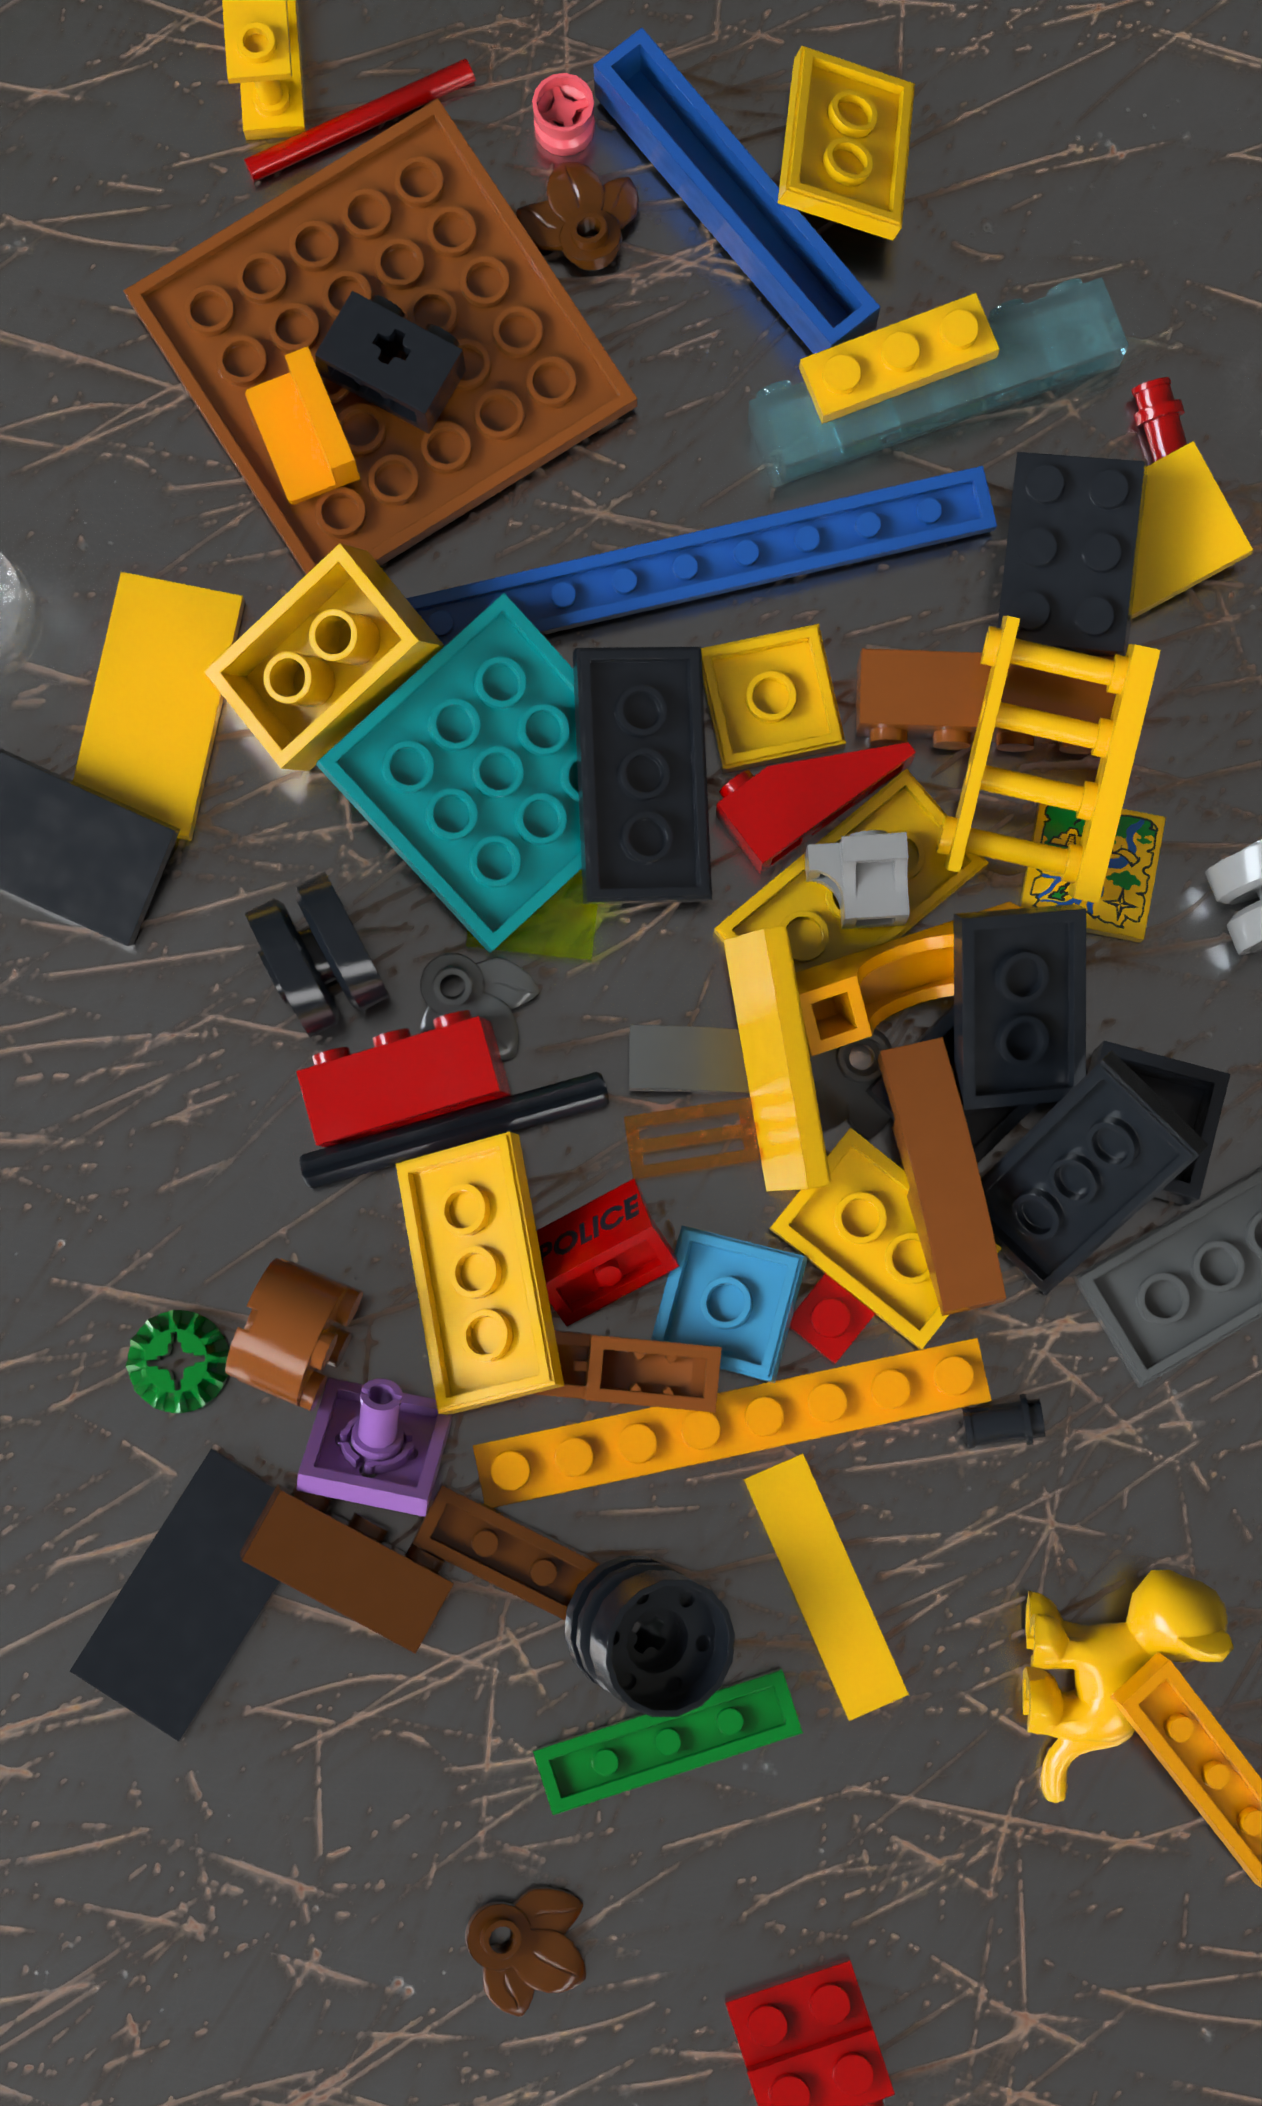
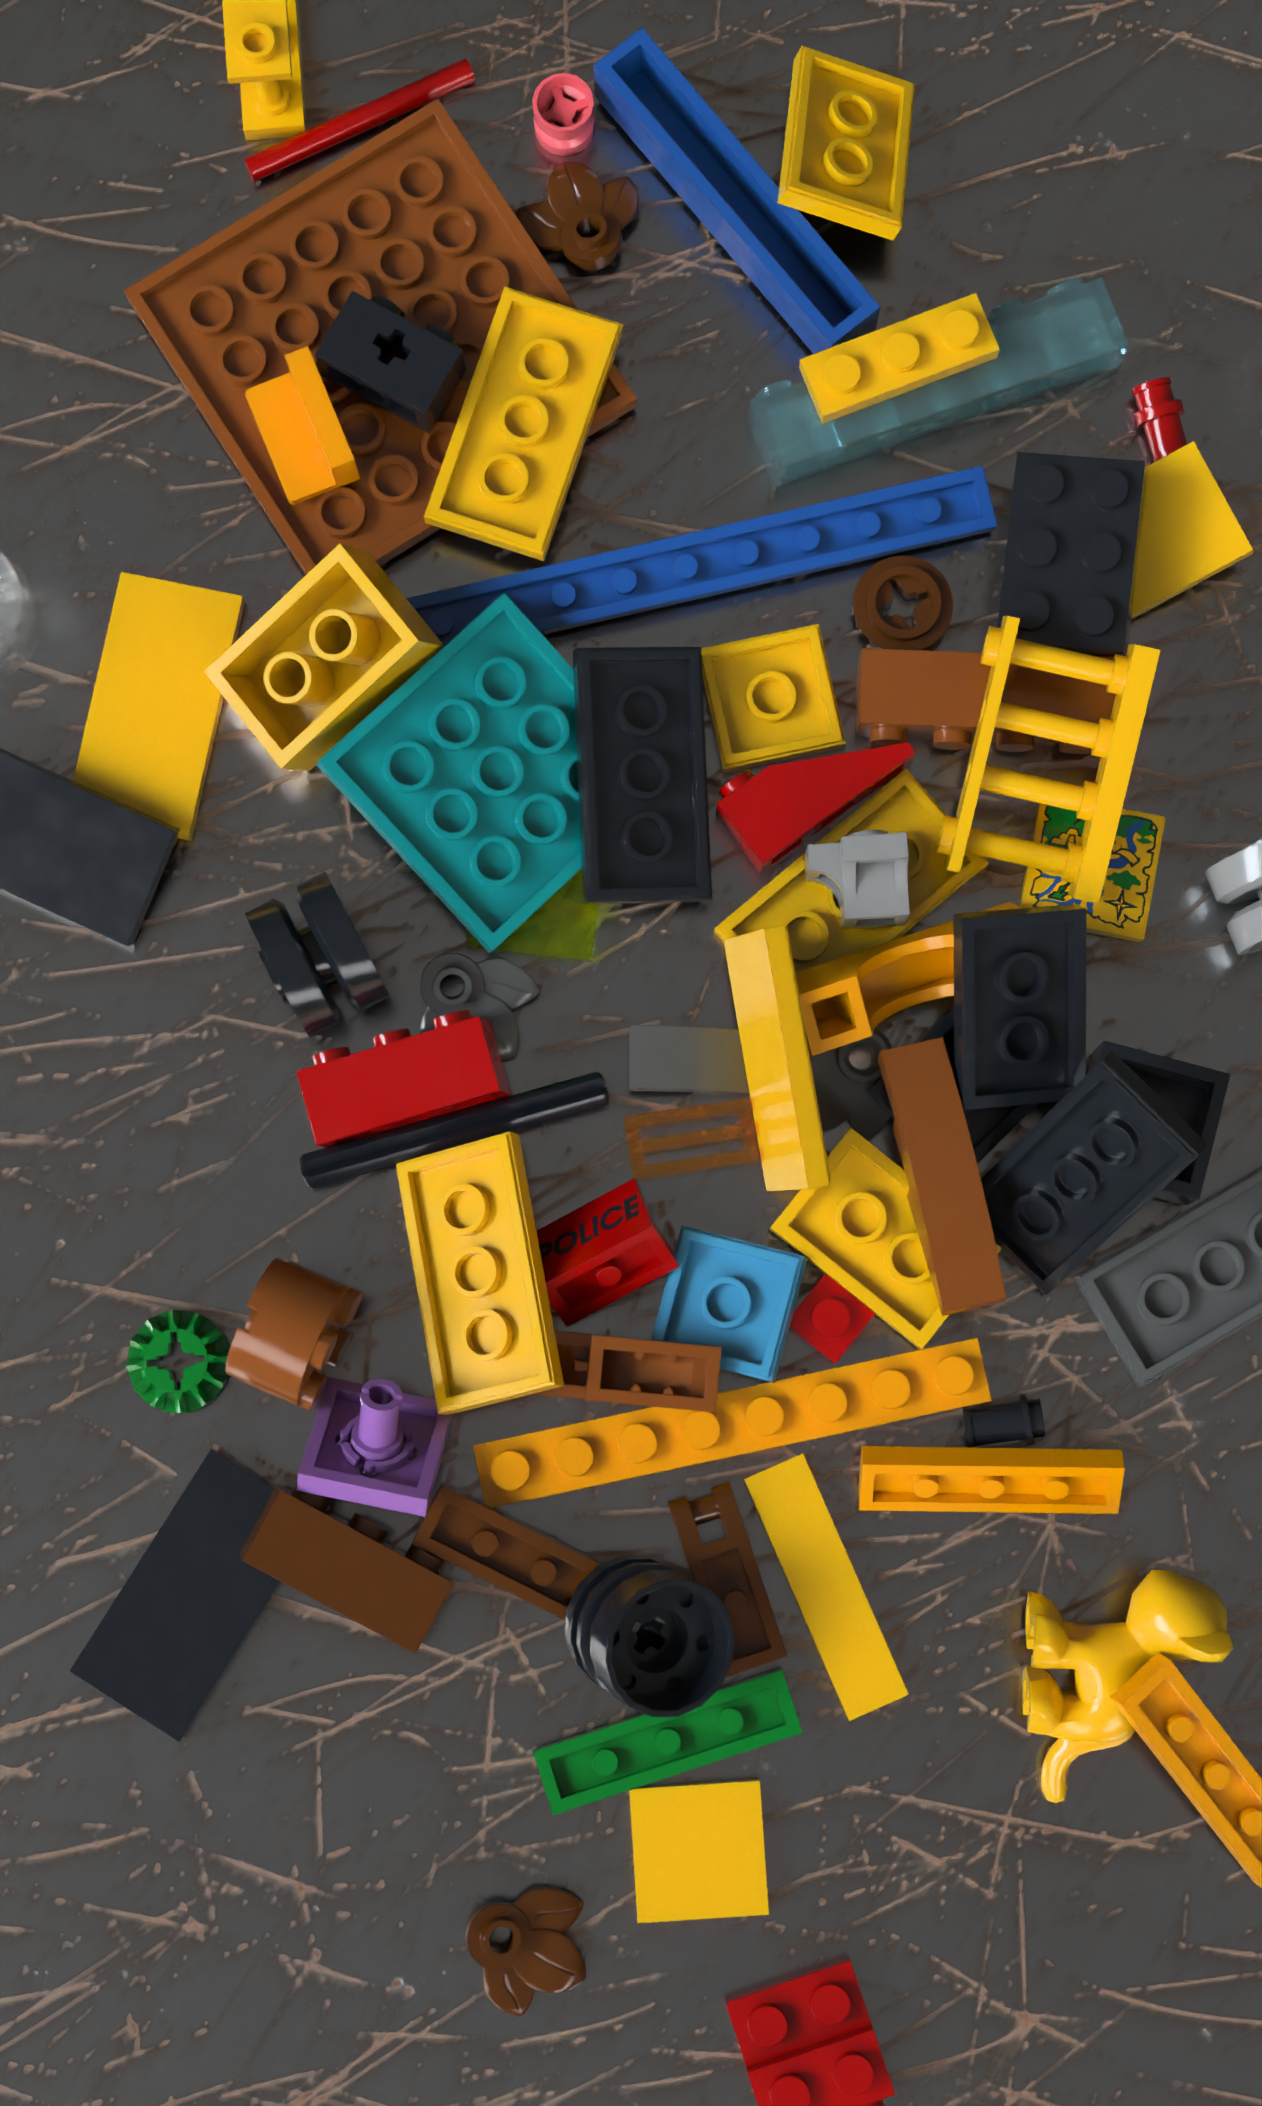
(523, 423): none -> yellow tile
(698, 1851): none -> yellow tile
(731, 1573): none -> reddish brown plate
(914, 580): none -> reddish brown gear
(990, 1479): none -> light orange plate

